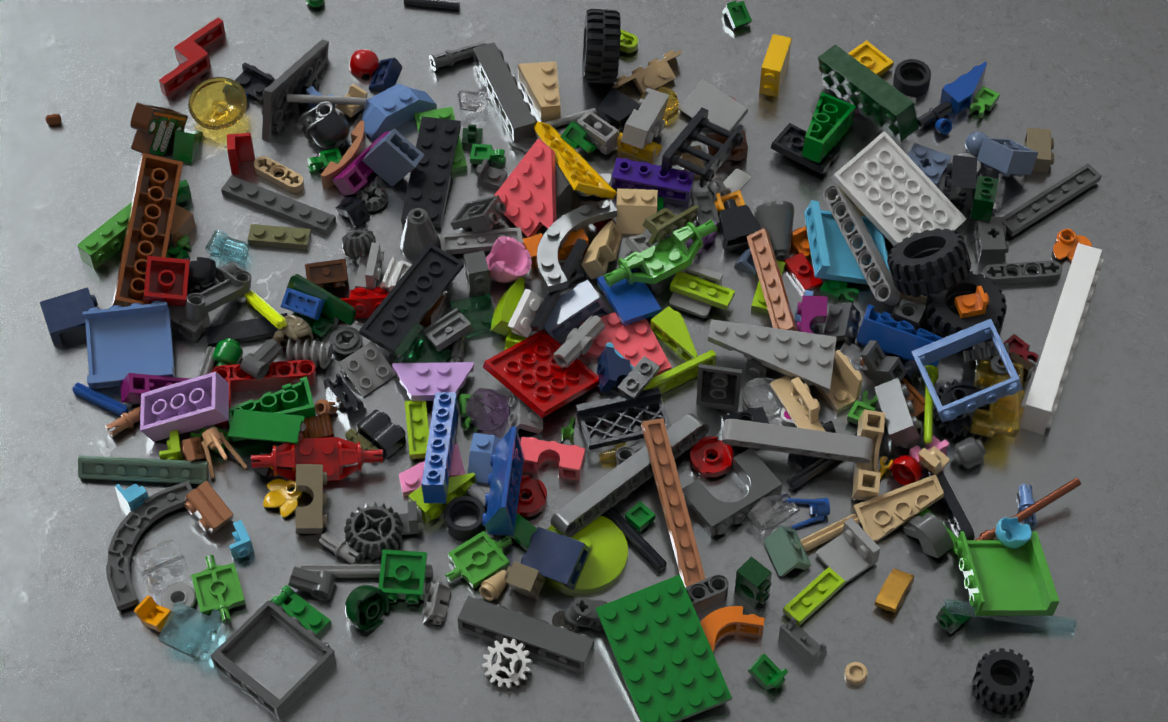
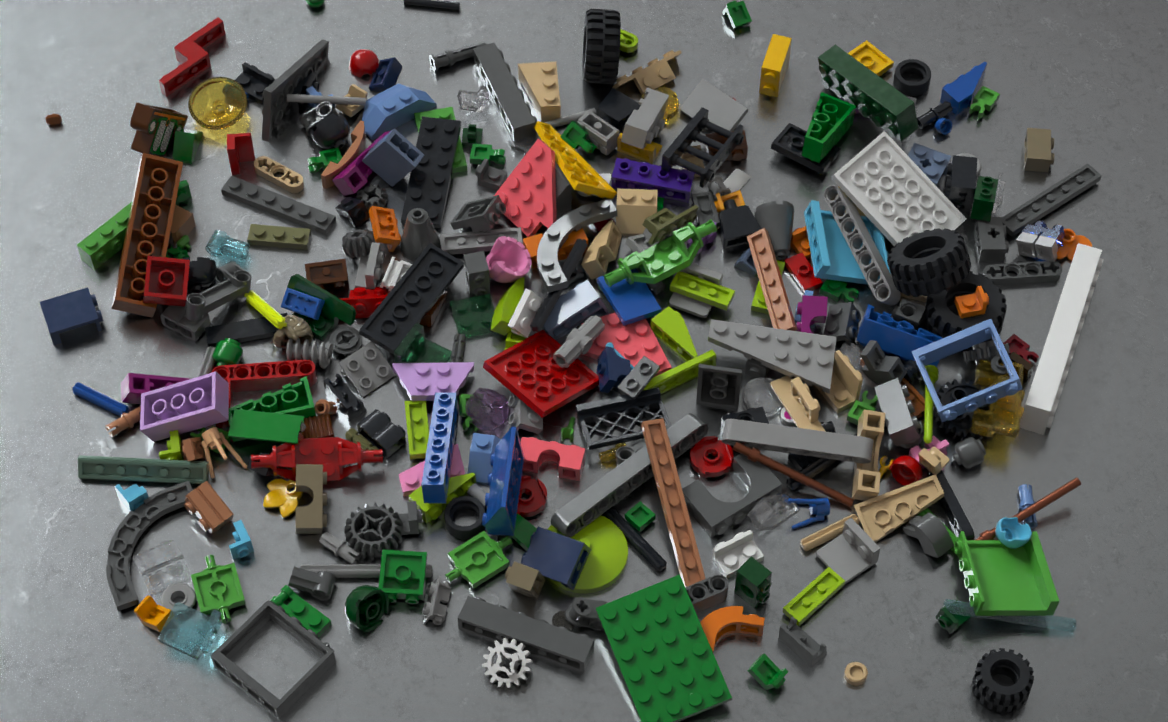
(128, 342): medium blue panel -> none
(258, 363): dark grey piece -> none
(385, 227): none -> orange bracket
(447, 329): dark grey plate -> none
(493, 586): tan cone -> none
(734, 553): none -> white bracket
(755, 455): none -> copper bar
(786, 551): sand green panel -> none
(894, 590): pearl gold slope -> none
(1001, 154): sand blue brick -> none
(1041, 241): none -> light grey hips

